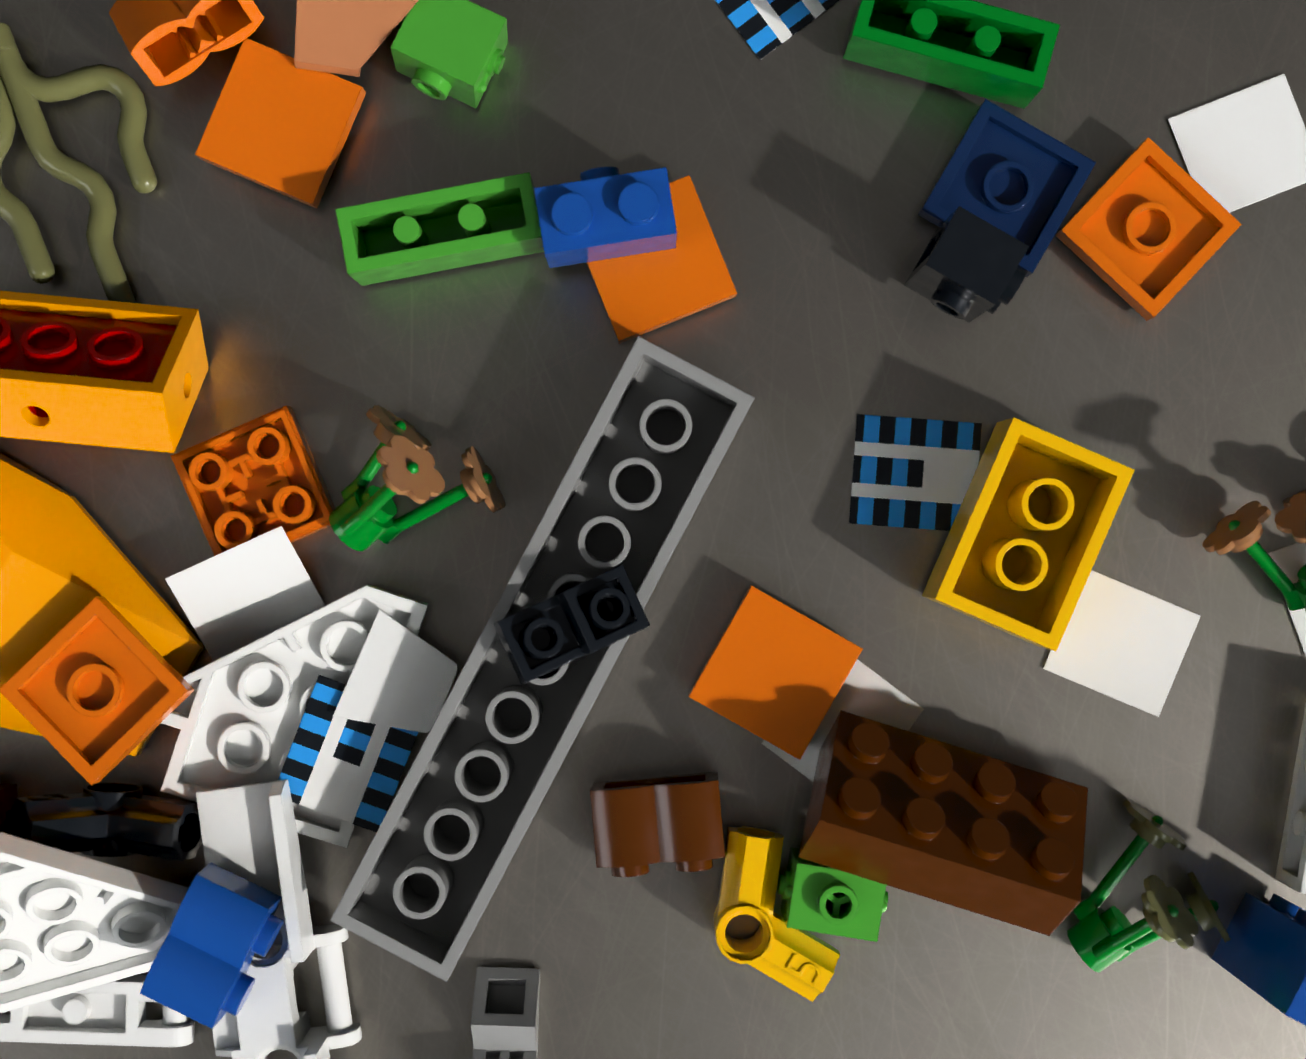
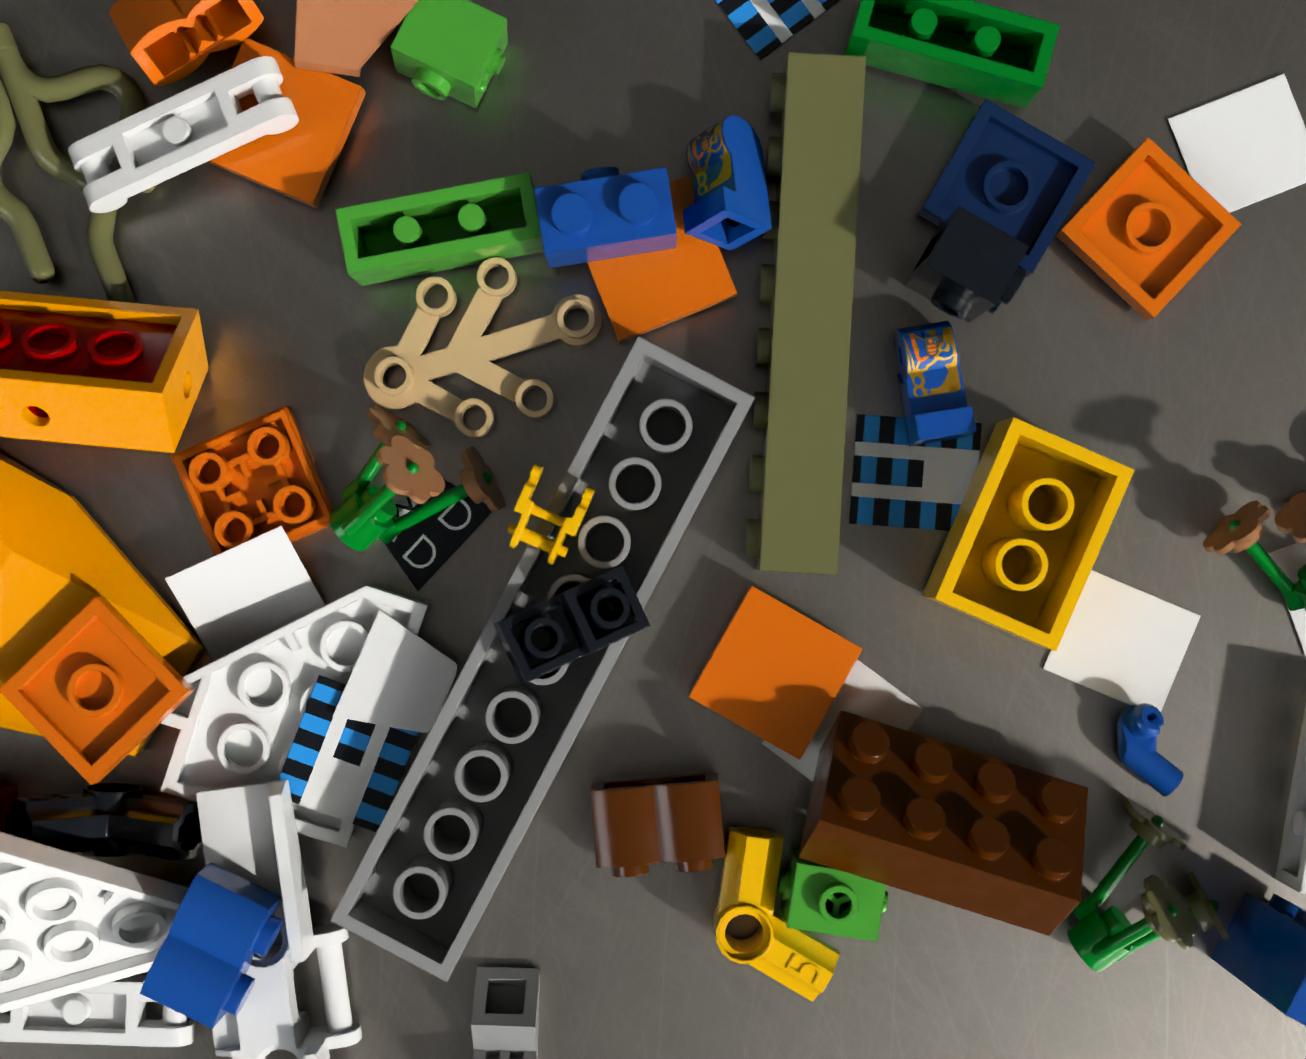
(182, 133): none -> white plate
(434, 540): none -> black sticker
(471, 352): none -> tan plant
(528, 507): none -> yellow piece
(727, 185): none -> blue leg
(808, 315): none -> olive brick
(931, 384): none -> blue leg
(1138, 748): none -> blue arm

